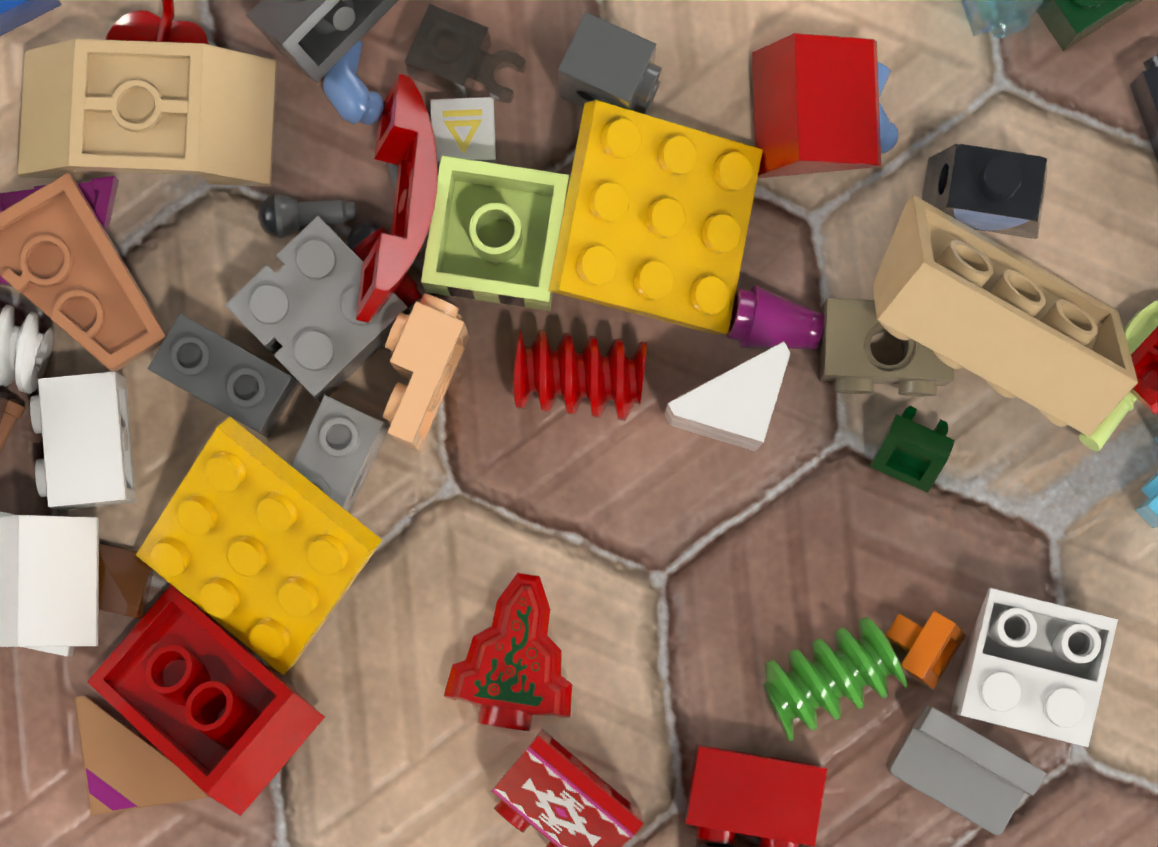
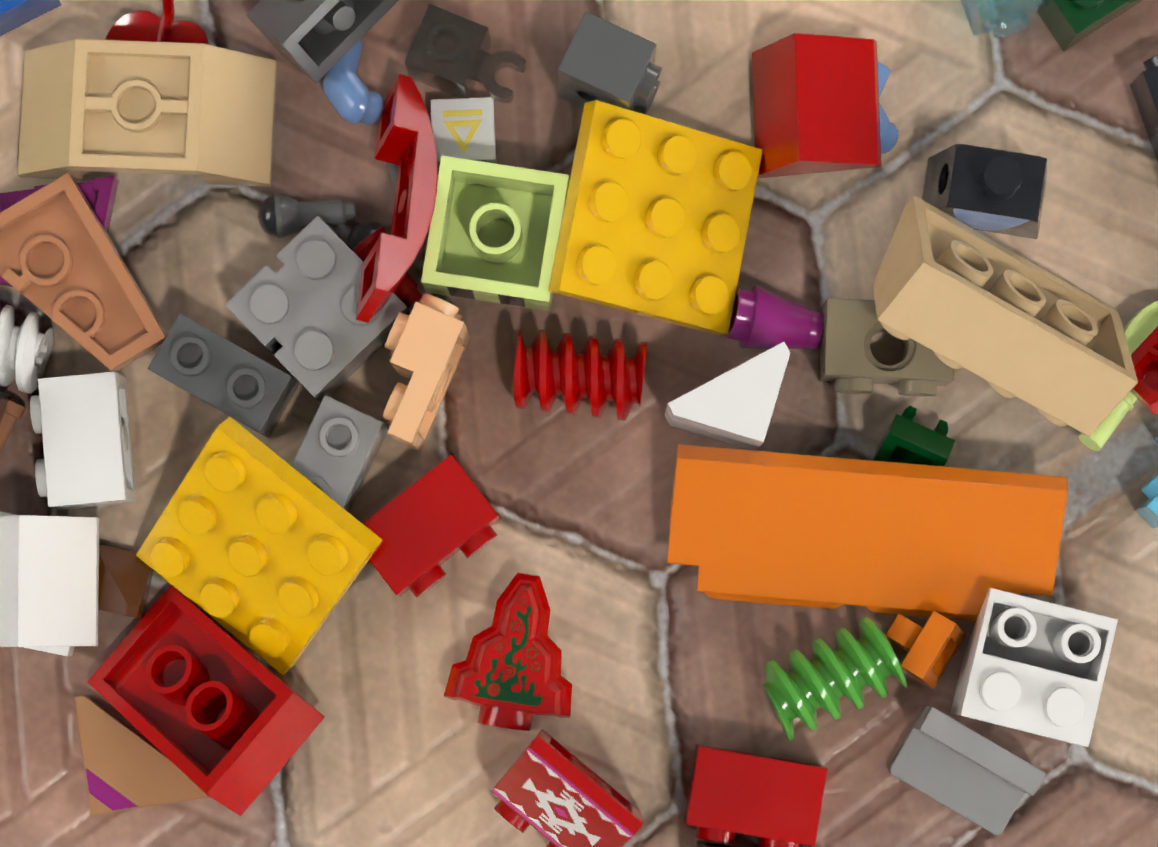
(429, 526): none -> red brick
(862, 531): none -> orange slope

